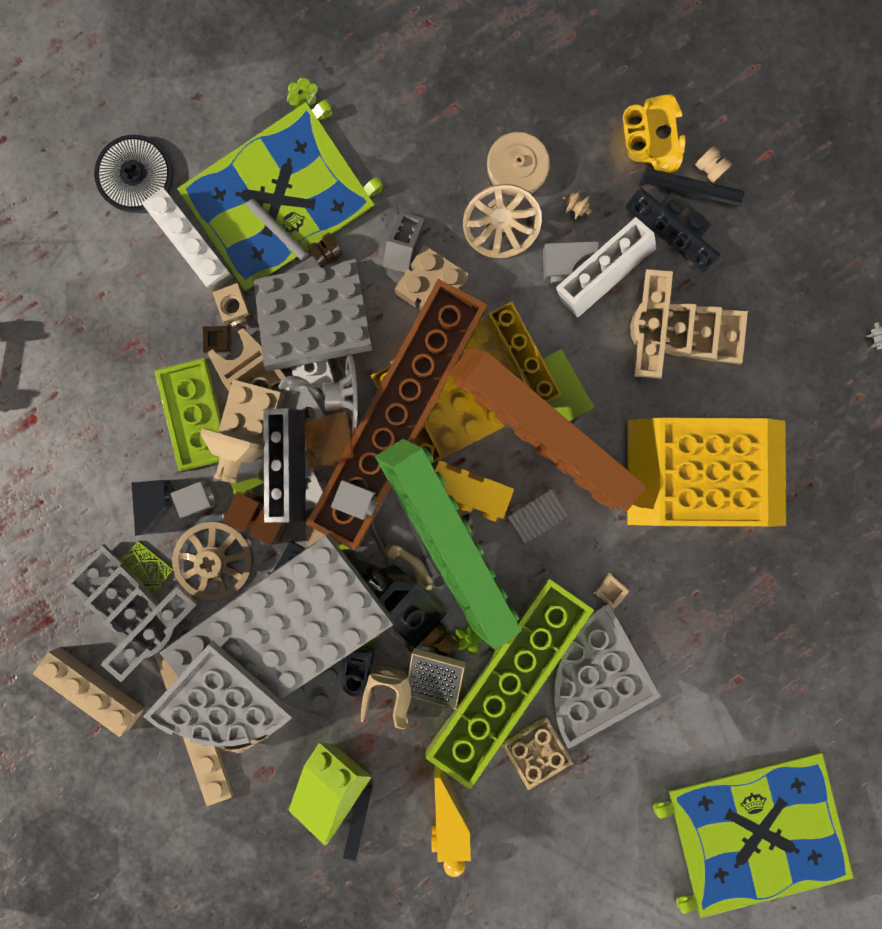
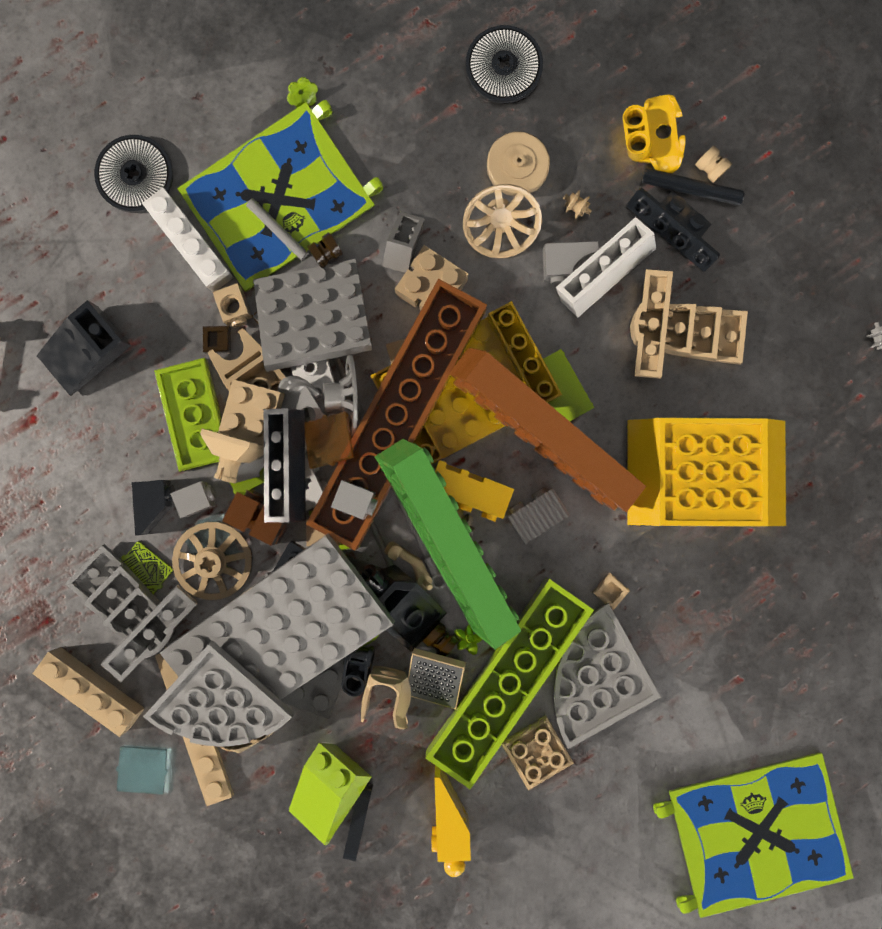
(82, 347): none -> black slope
(142, 770): none -> clear light blue piece
(498, 45): none -> piece

